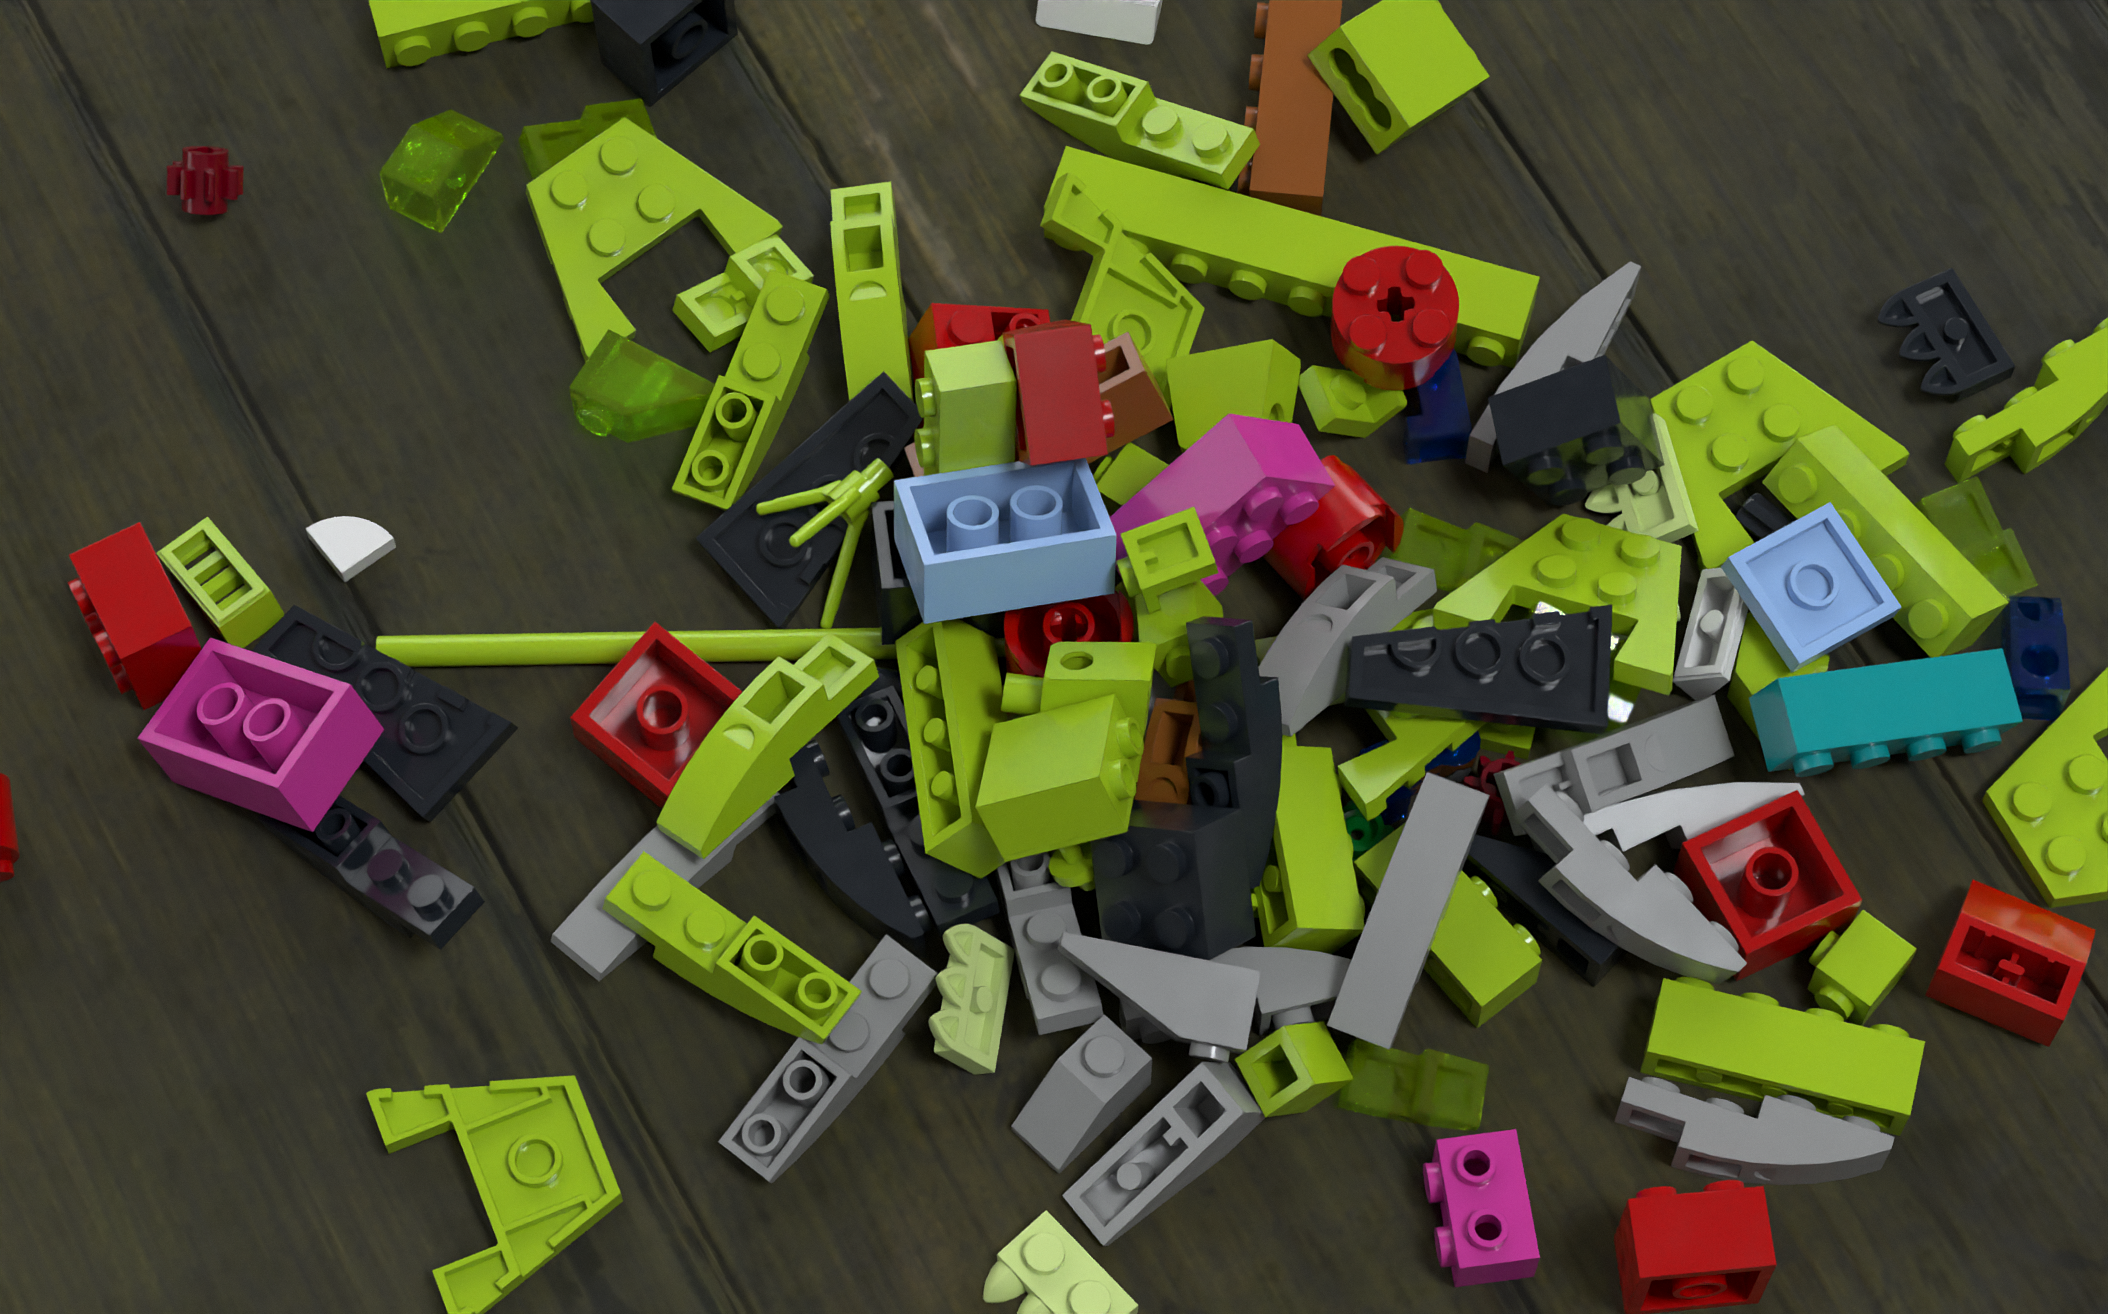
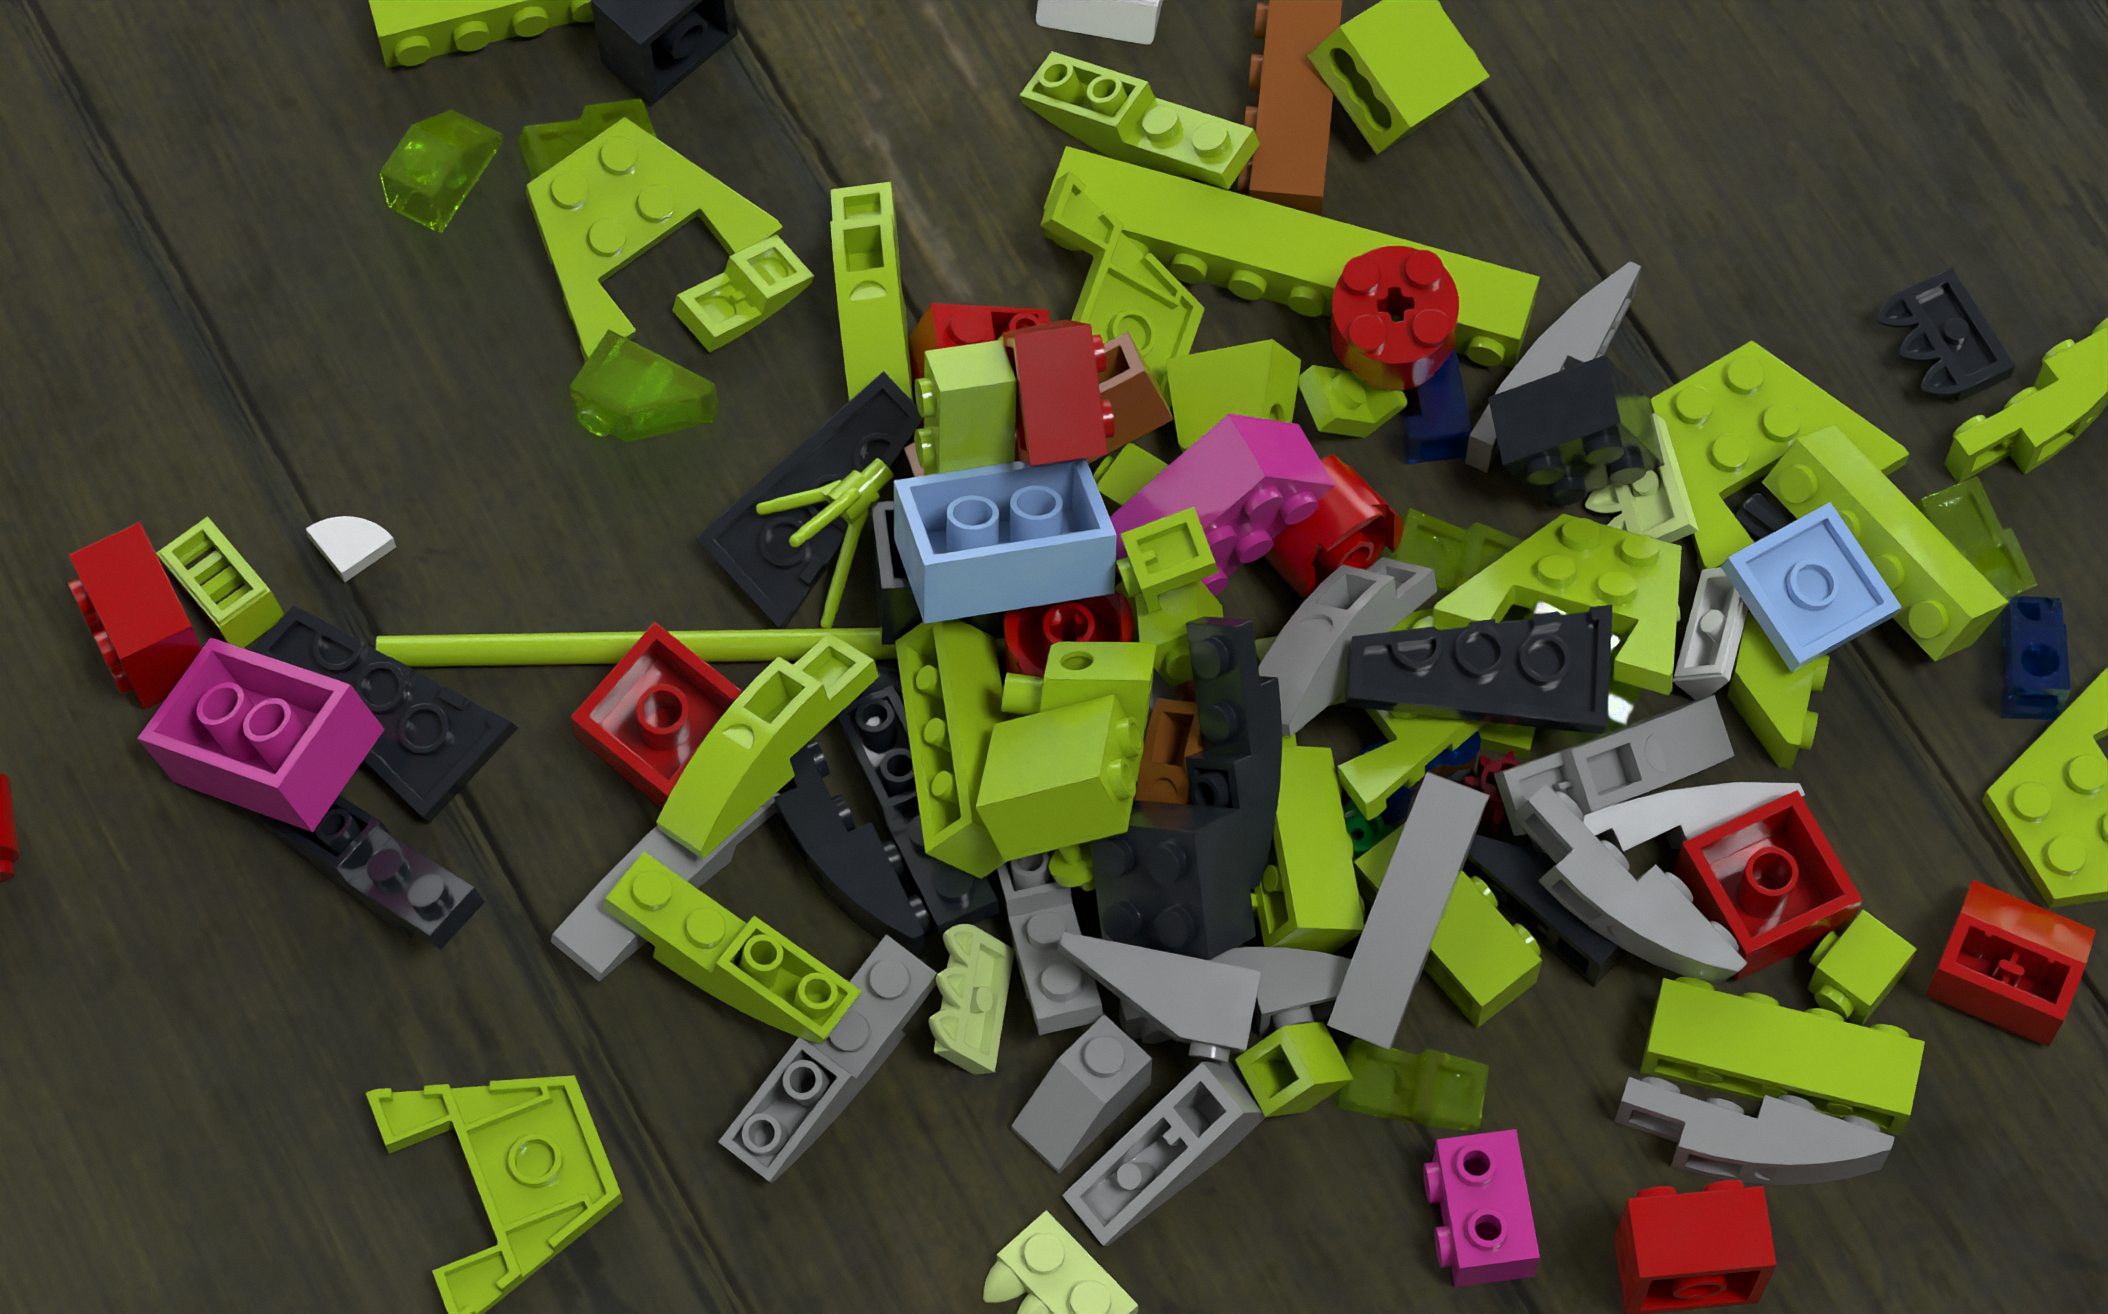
(204, 180): dark red gear -> none
(754, 393): lime slope -> none
(1885, 711): teal brick -> none

